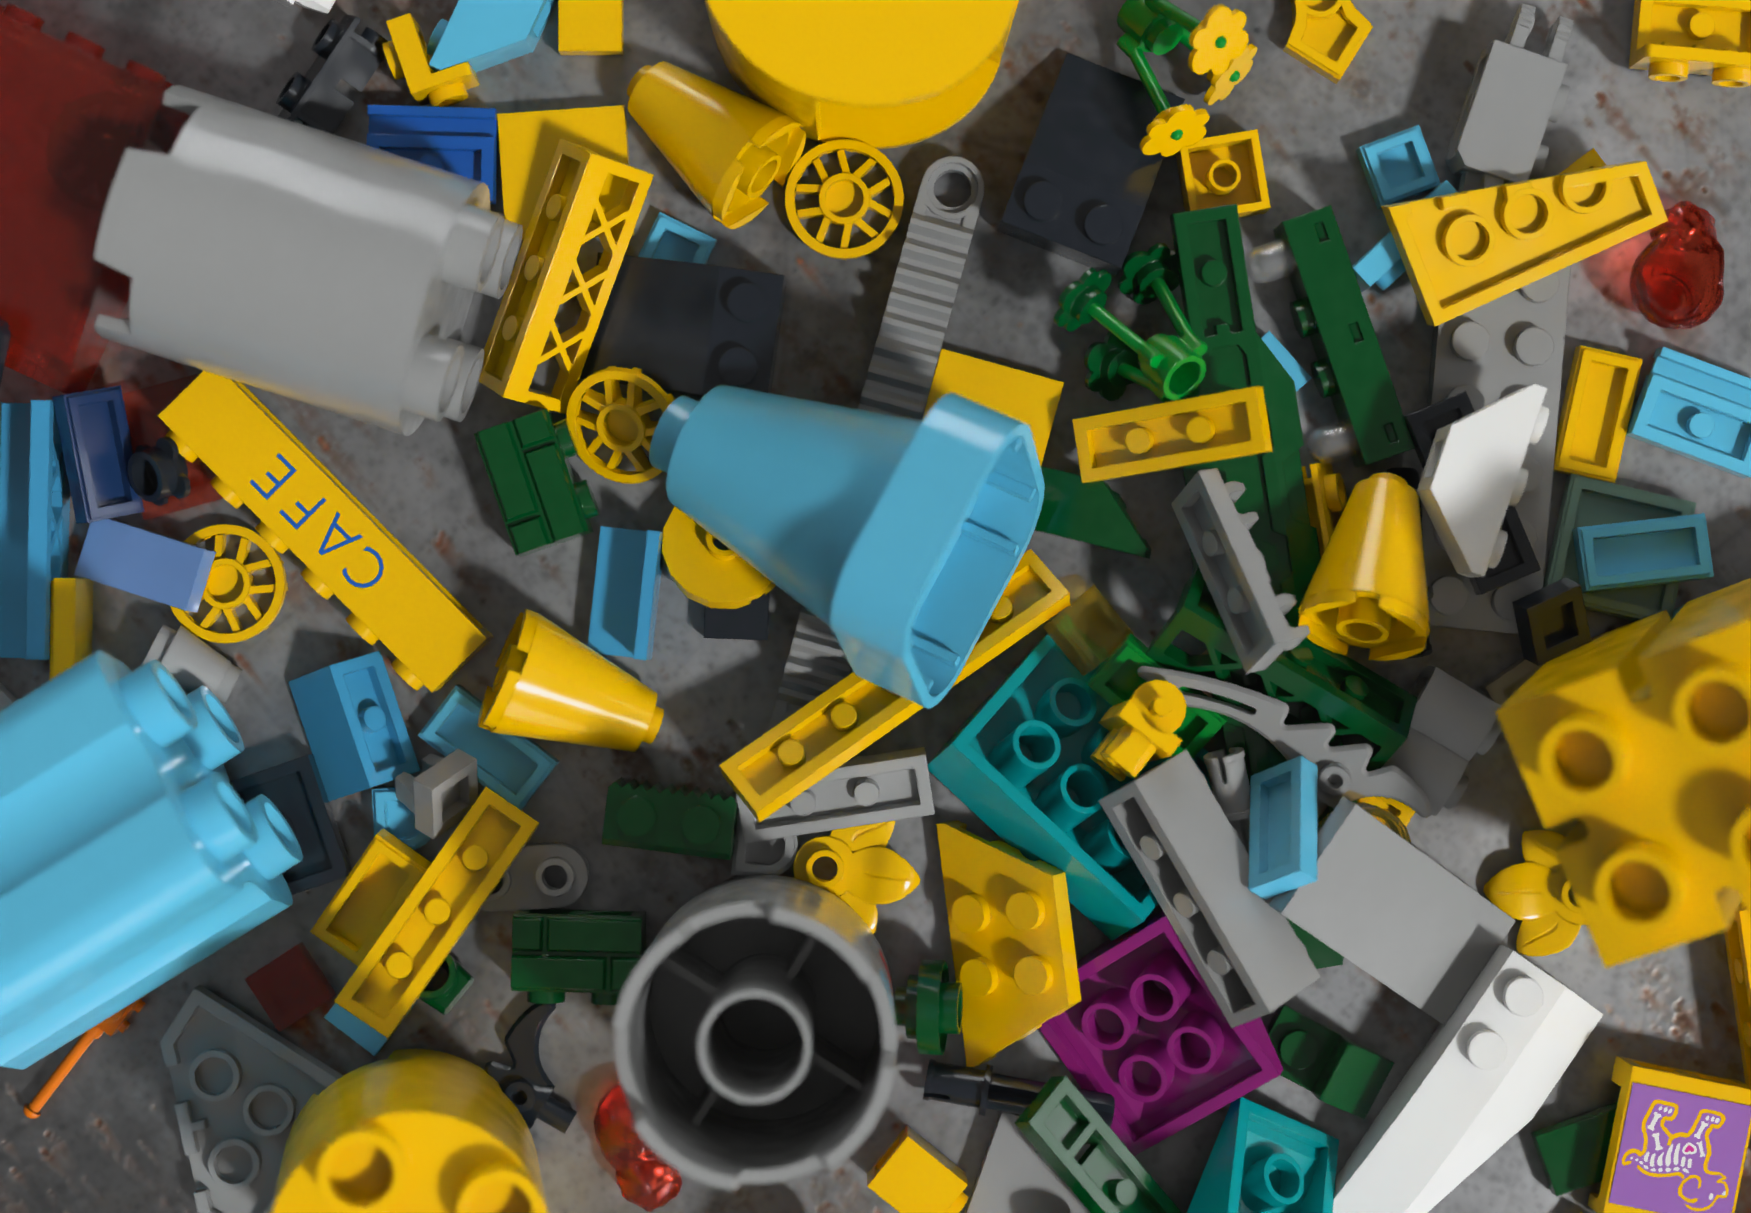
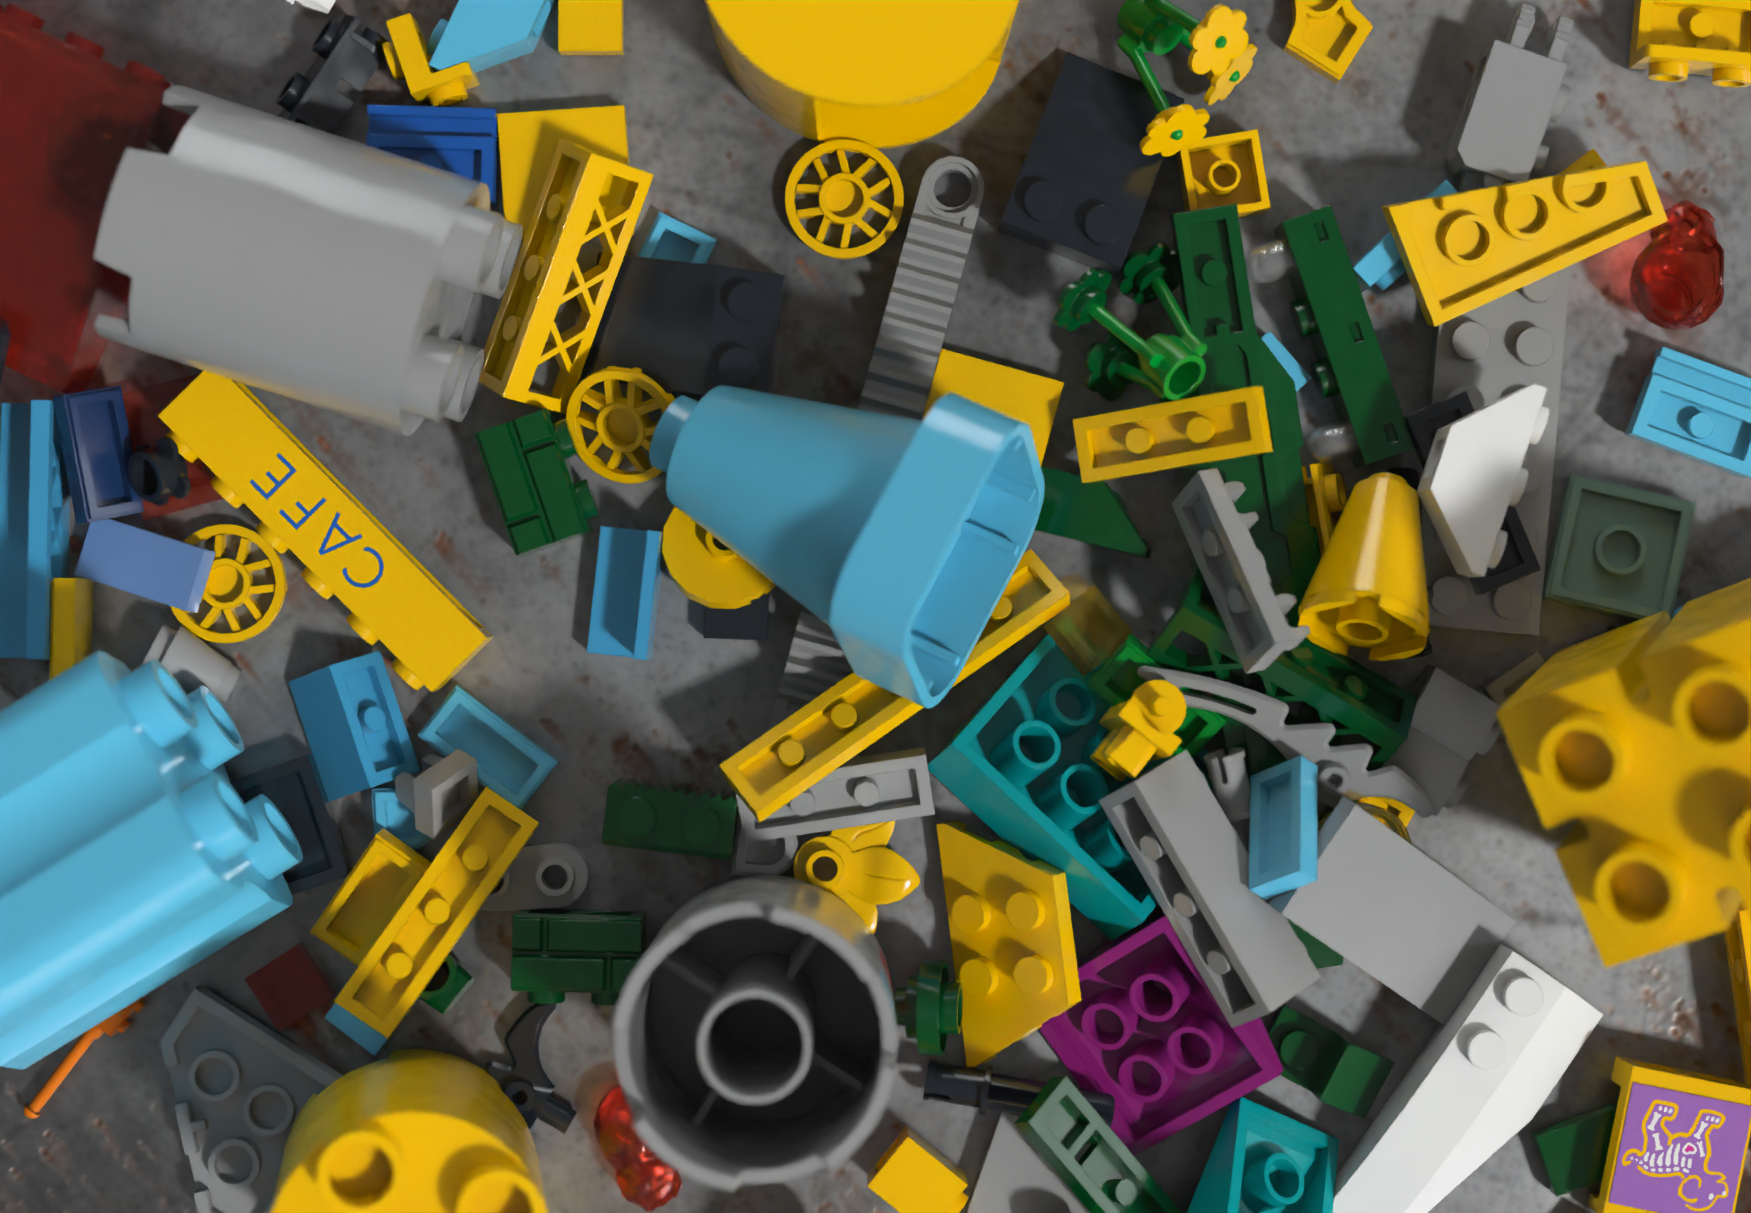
(566, 692): yellow cone -> none
(715, 139): yellow cone -> none
(1398, 166): medium azure tile -> none
(1538, 896): yellow plate -> none
(1551, 621): black plate -> none
(1596, 413): yellow tile -> none
(1643, 553): medium azure tile -> none

